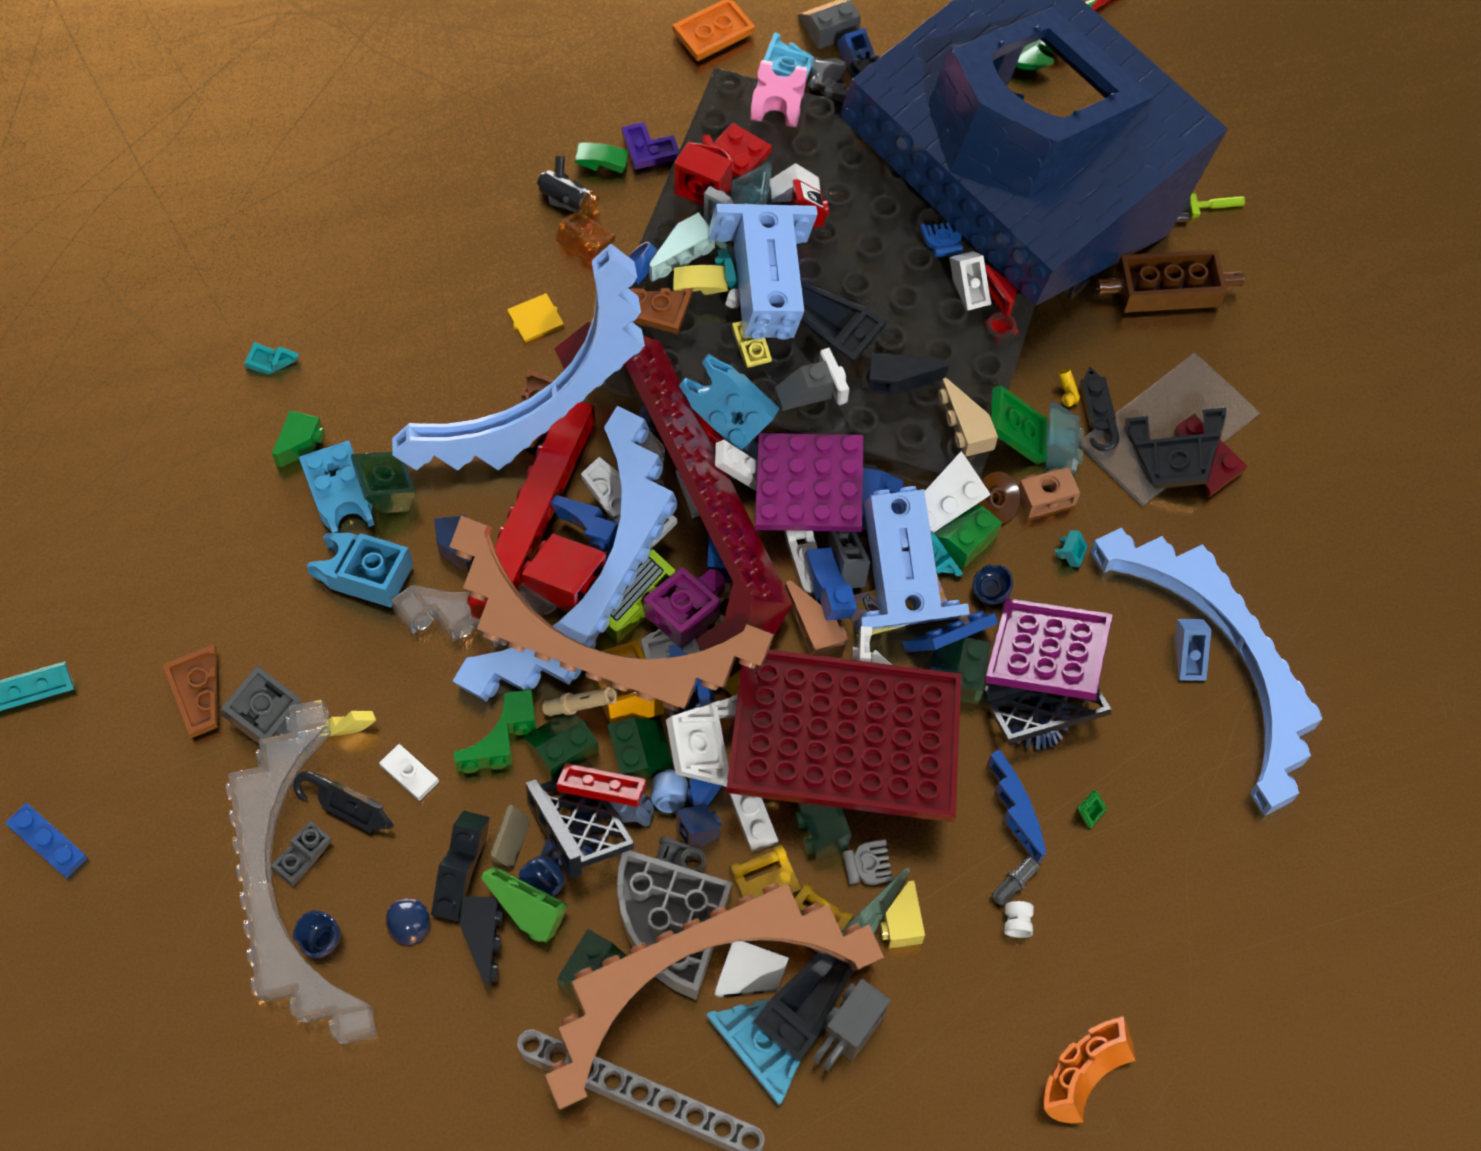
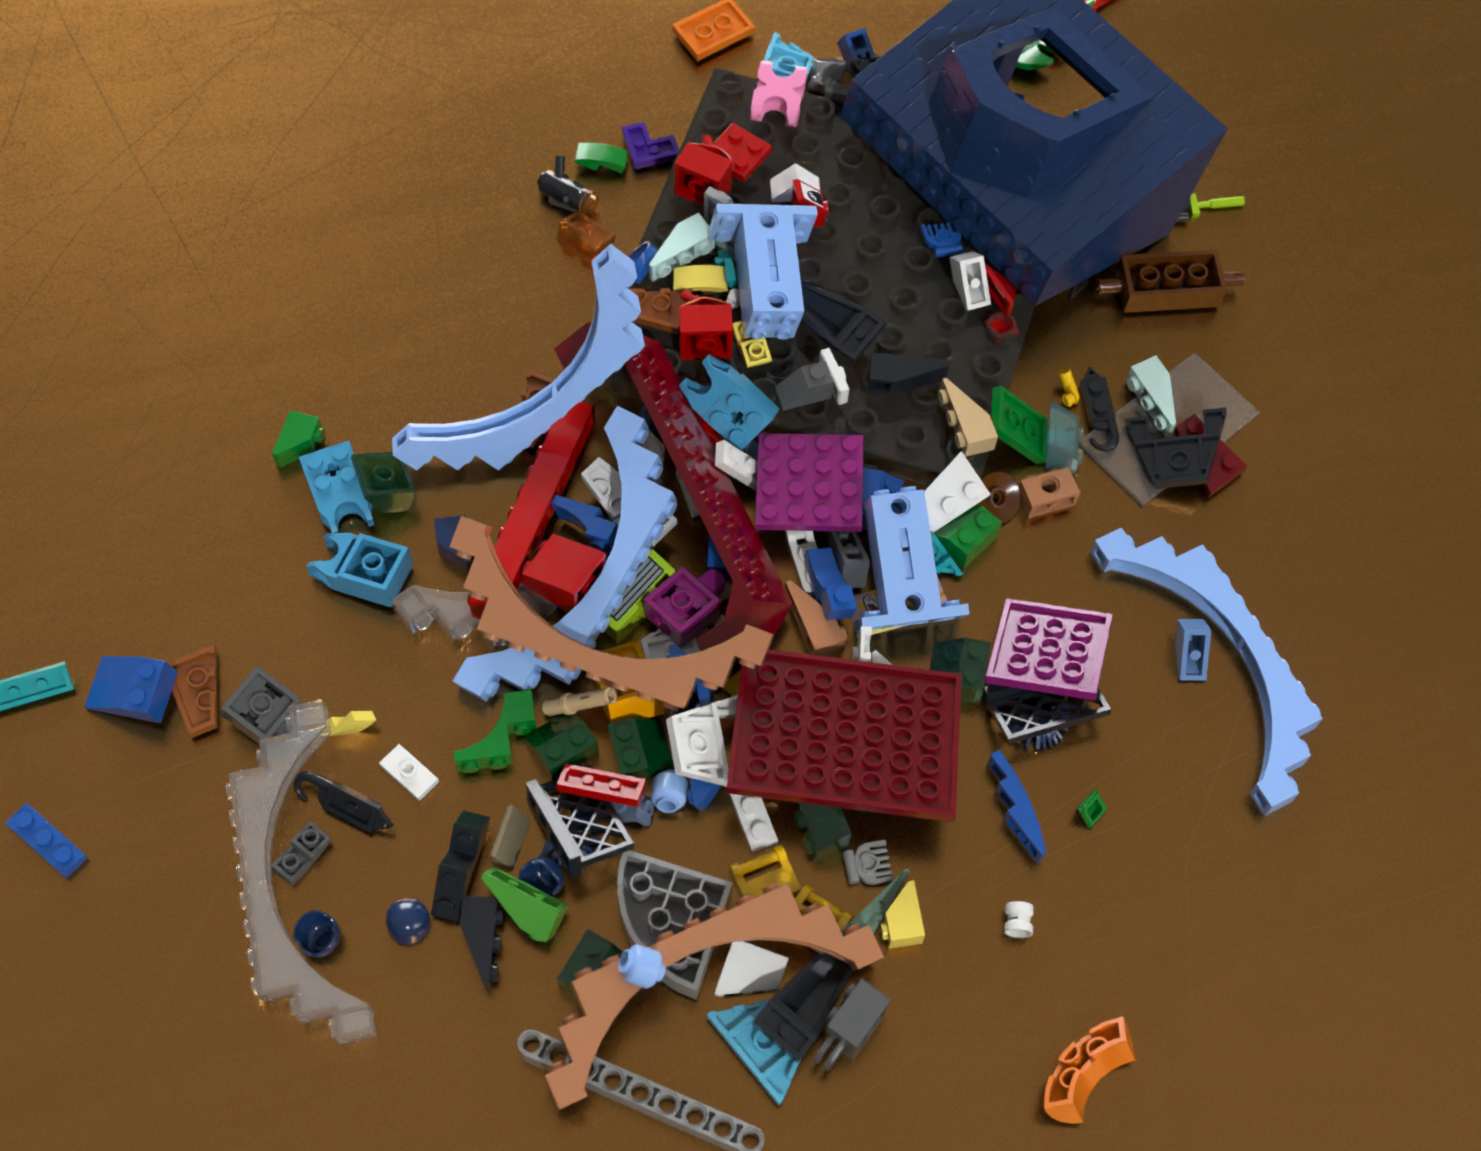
(132, 687): none -> blue slope
(269, 360): teal slope -> none
(535, 317): yellow piece -> none
(641, 966): none -> light blue head
(680, 854): dark grey piece -> none
(698, 825): dark blue slope -> none
(704, 328): none -> red piece
(753, 187): clear light blue slope -> none
(830, 22): dark grey slope -> none
(952, 632): blue wing -> none
(993, 584): dark blue hair -> none
(1015, 881): dark grey axle -> none
(1073, 549): teal tile -> none
(1153, 388): none -> light aqua slope

